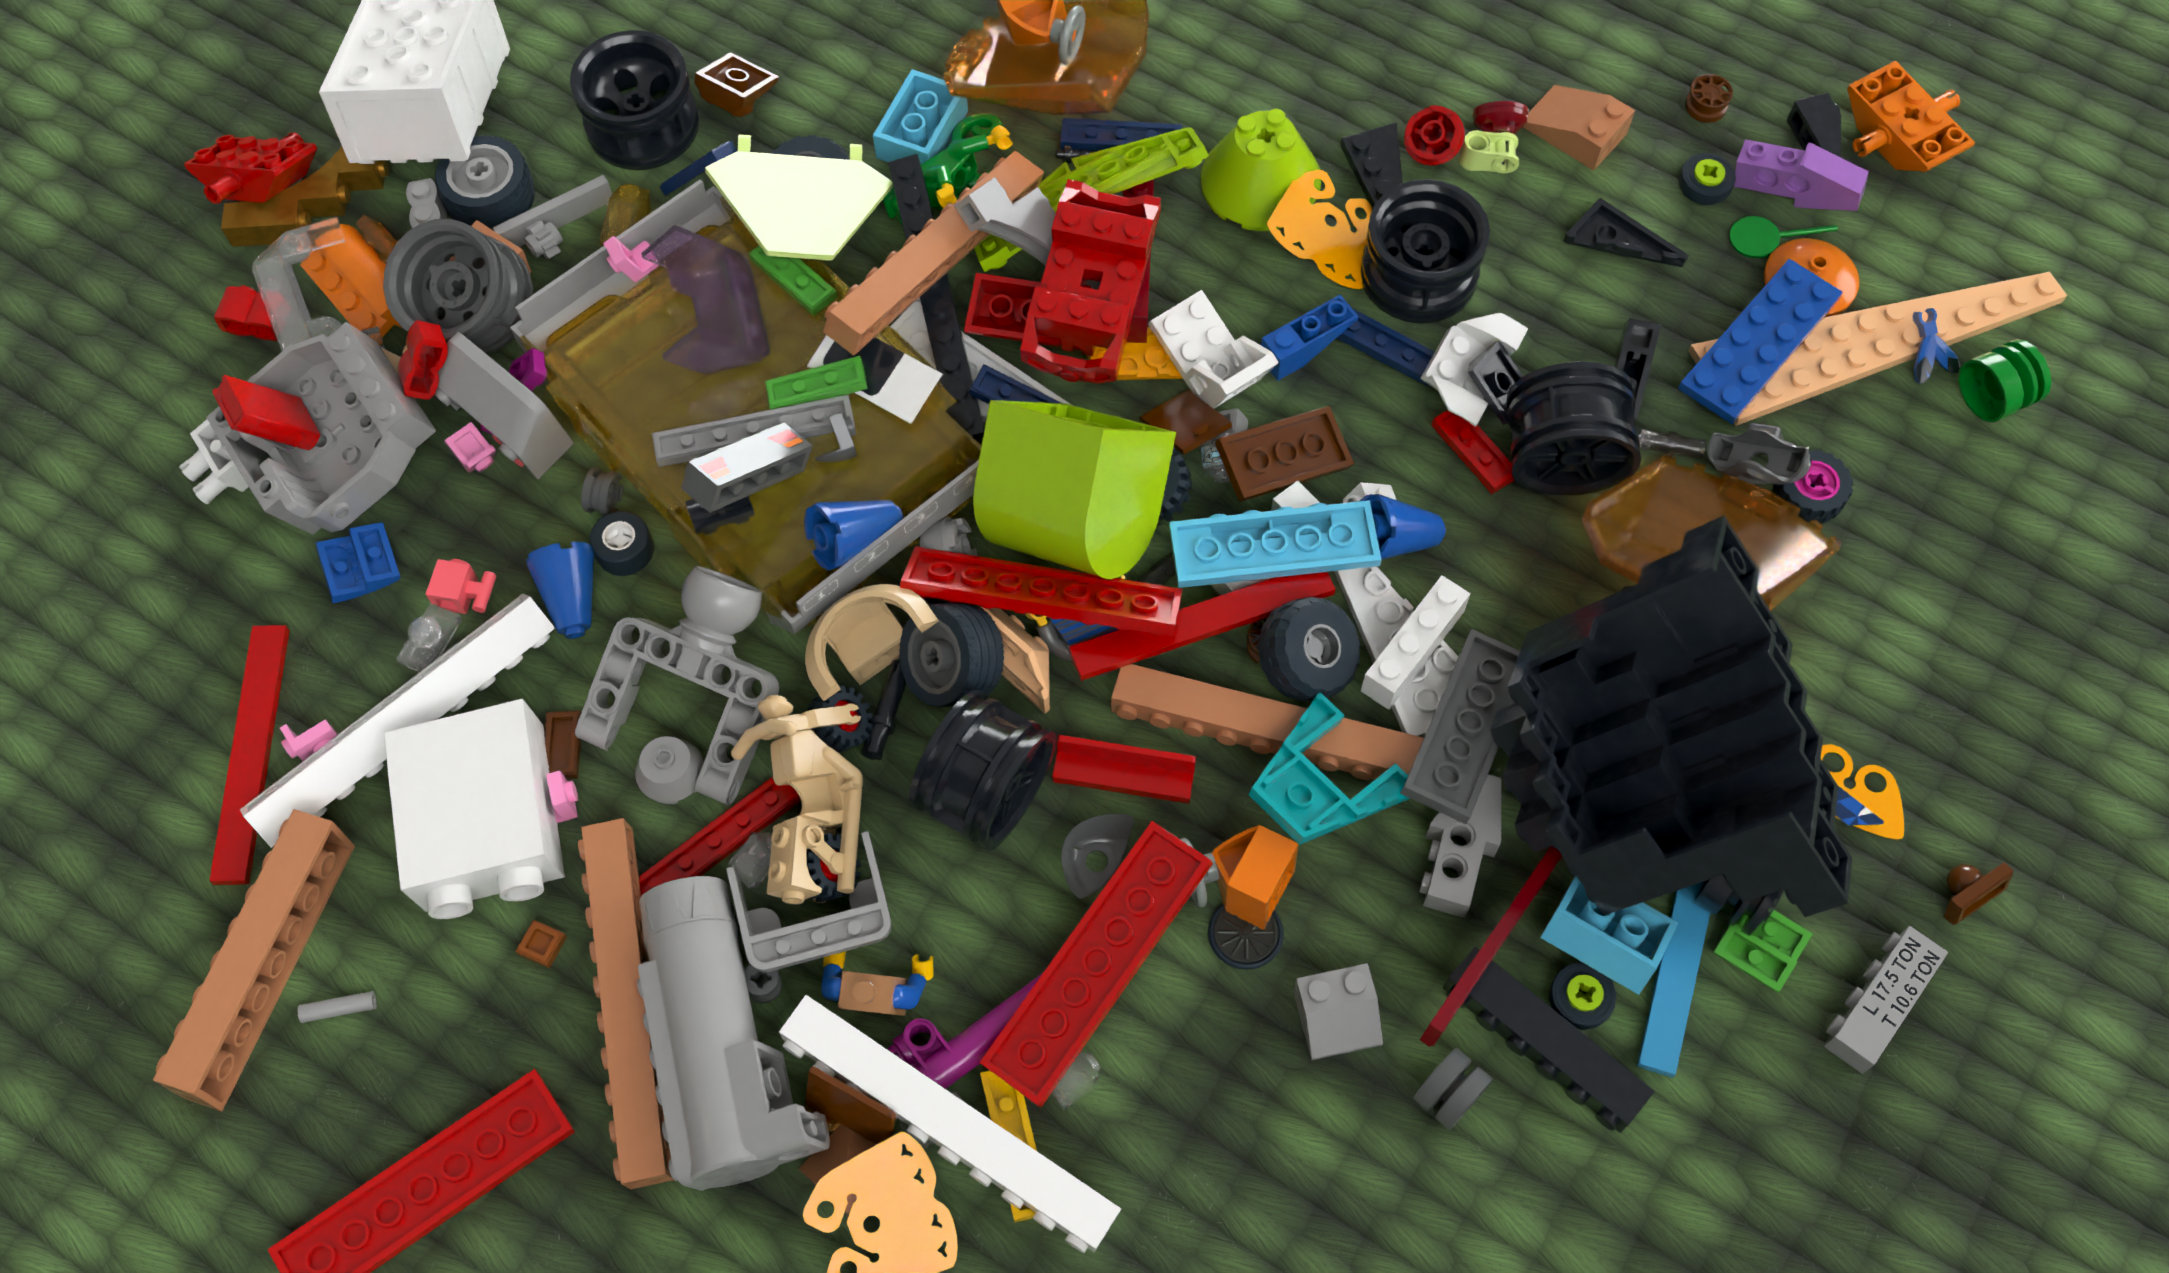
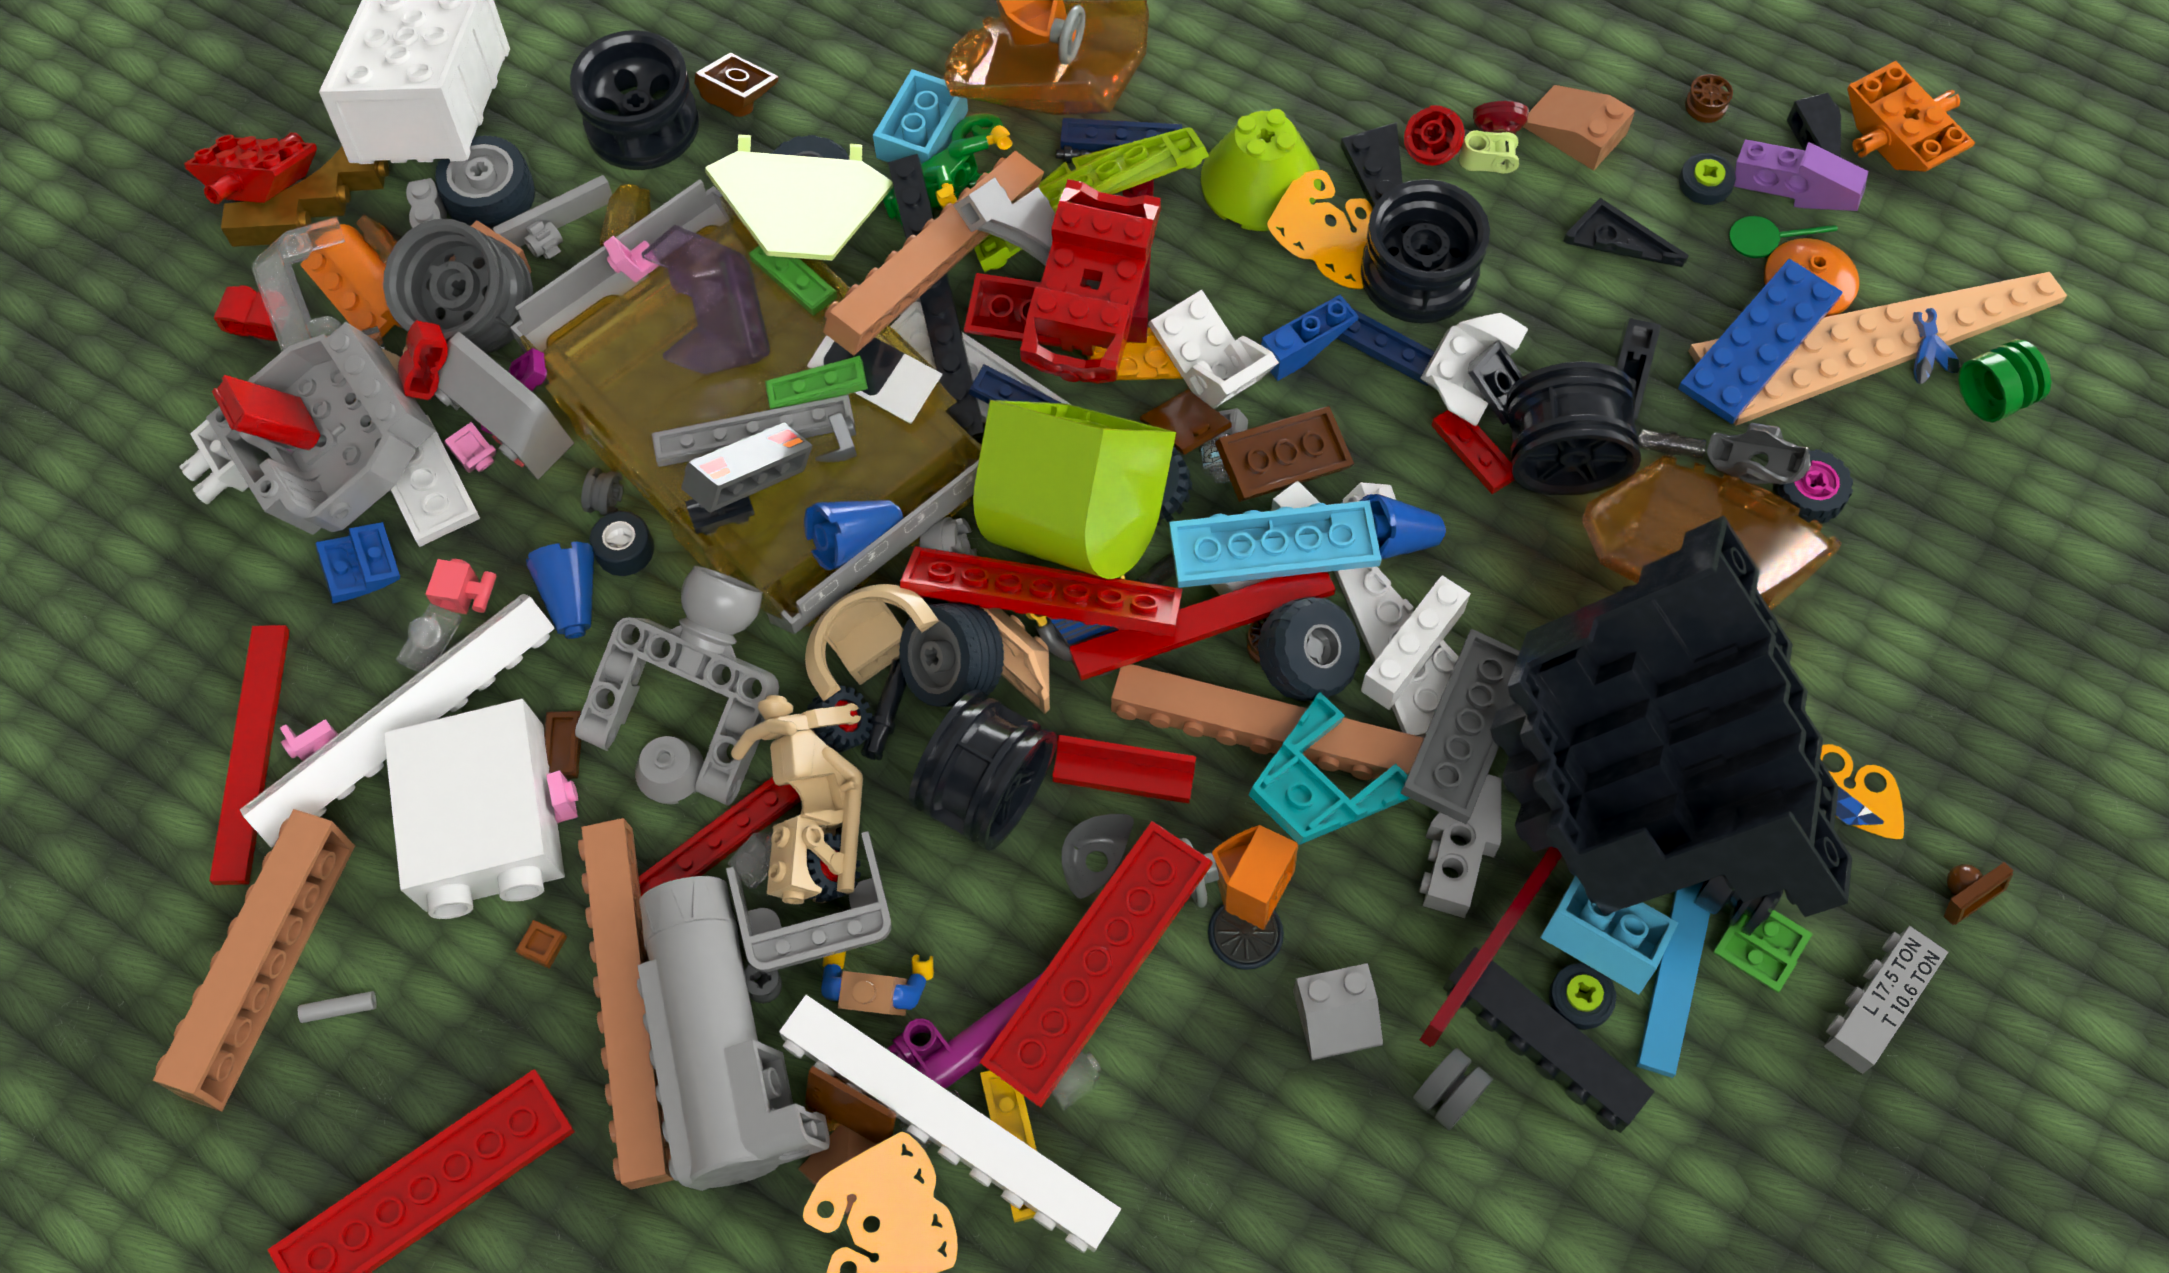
(433, 493): none -> white plate
(697, 167): dark blue tile -> none

